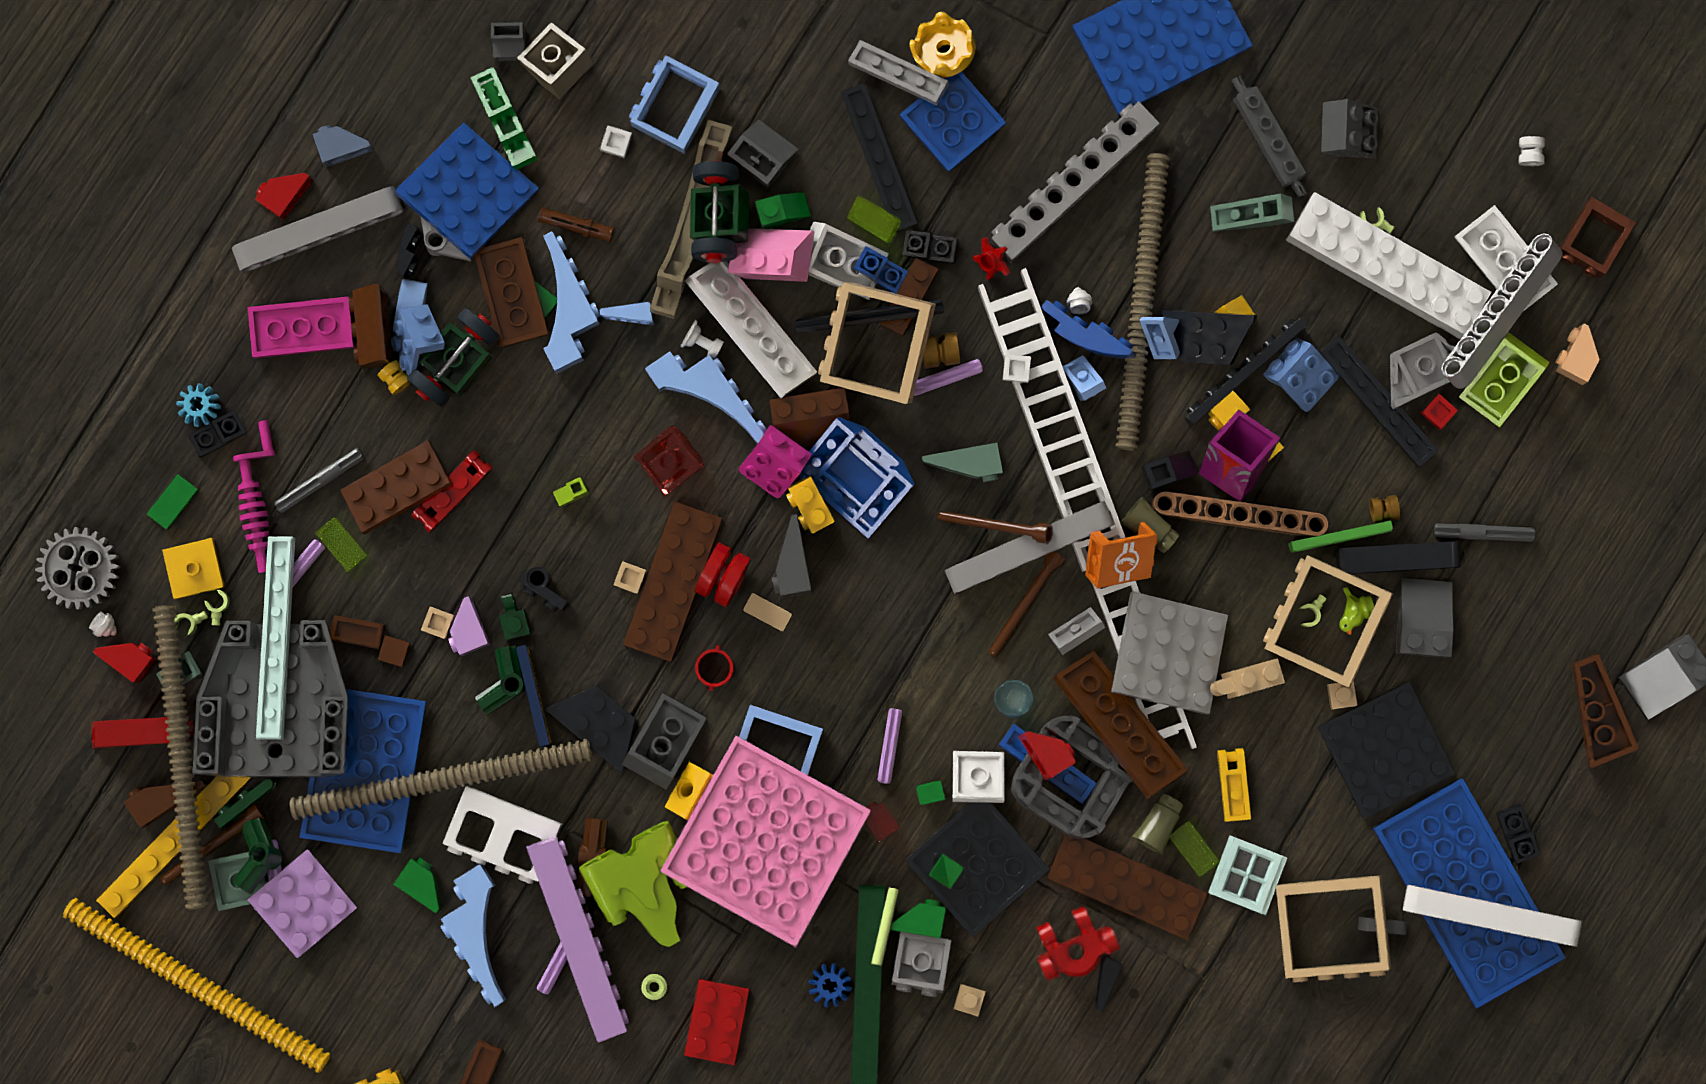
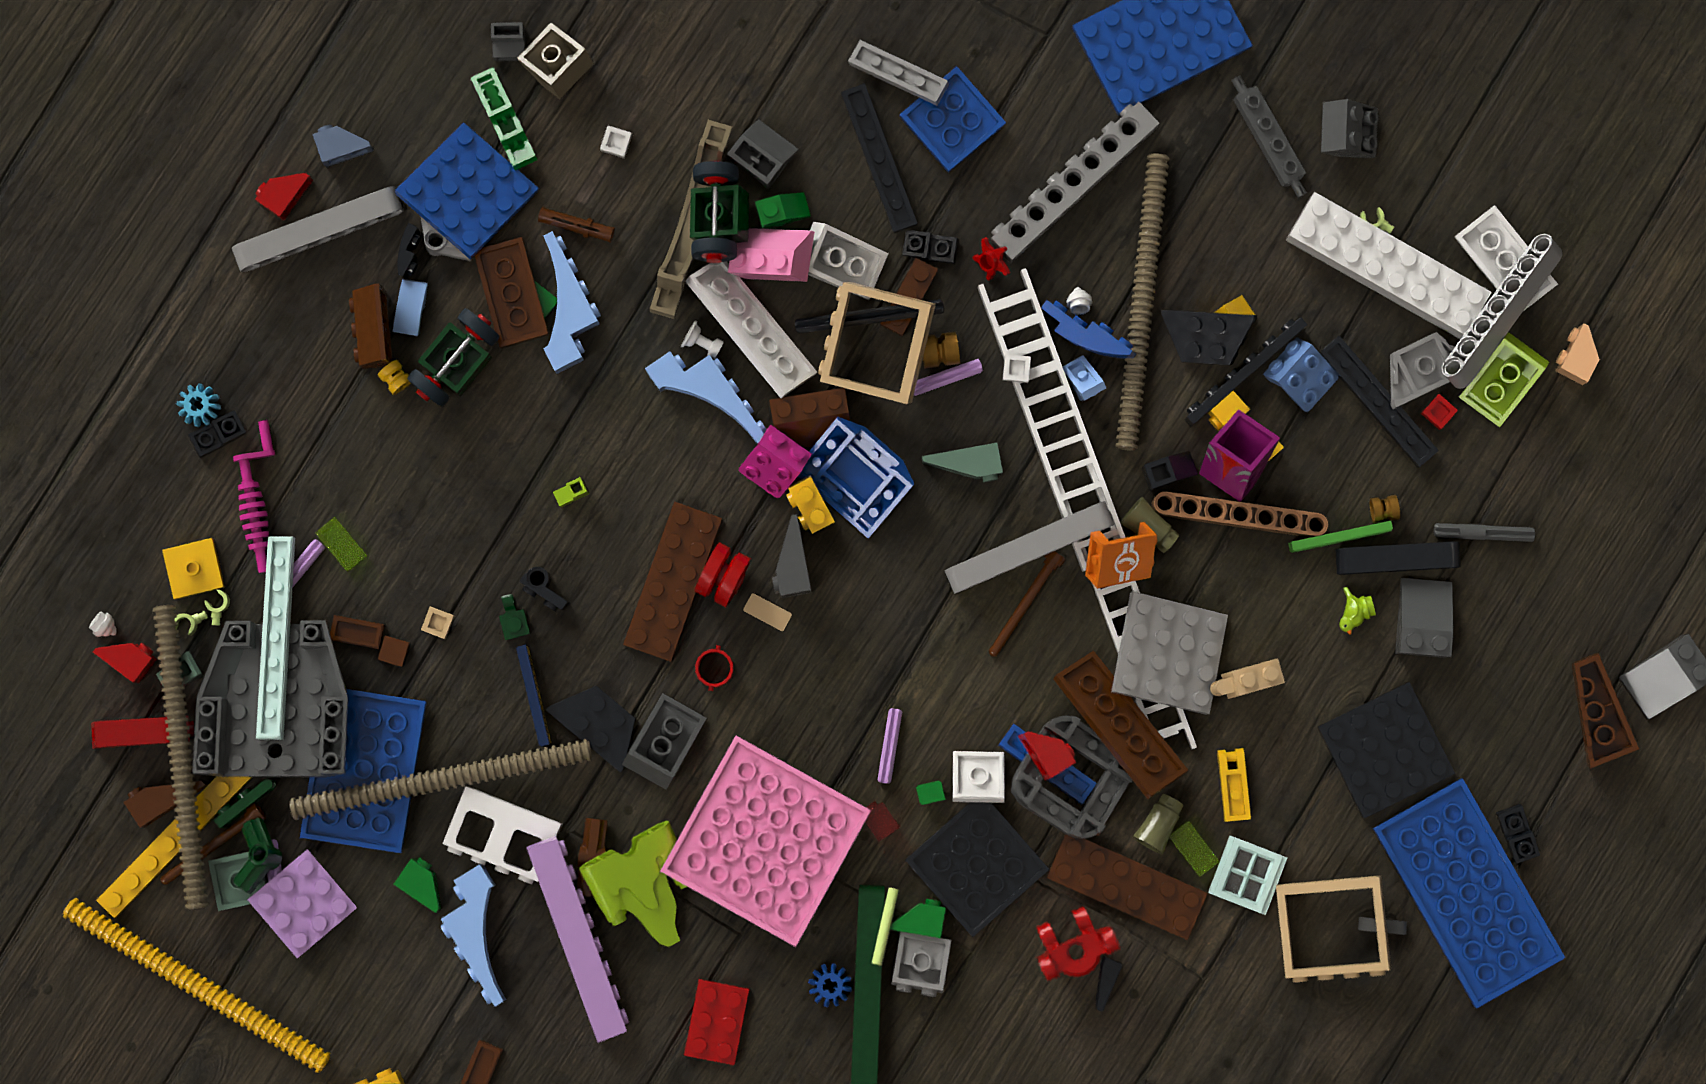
(55, 563): light grey gear -> none
(172, 502): green tile -> none
(300, 327): dark pink plate -> none
(320, 479): dark grey axle -> none
(396, 487): reddish brown plate -> none
(415, 334): medium blue bracket -> none
(448, 499): red plate -> none
(467, 630): lavender slope -> none
(508, 668): dark green piece -> none
(552, 971): lavender axle -> none
(630, 577): tan plate -> none
(632, 313): light blue slope -> none
(646, 987): yellowish green plate -> none
(651, 90): light blue window -> none
(669, 460): clear red slope -> none
(688, 790): yellow brick -> none
(788, 723): light blue window -> none
(874, 219): clear neon green tile -> none
(880, 270): blue slope -> none
(940, 32): yellow plate -> none
(946, 871): green slope -> none
(969, 999): tan plate -> none
(1013, 698): clear light blue hair -> none
(1041, 533): reddish brown piece -> none
(1076, 631): light grey plate -> none
(1160, 336): light blue slope -> none
(1253, 213): sand green slope -> none
(1315, 606): yellowish green piece -> none
(1341, 696): tan plate -> none
(1365, 640): tan window -> none
(1492, 915): white beam -> none
(1531, 151): white wheel -> none
(1609, 217): copper window -> none

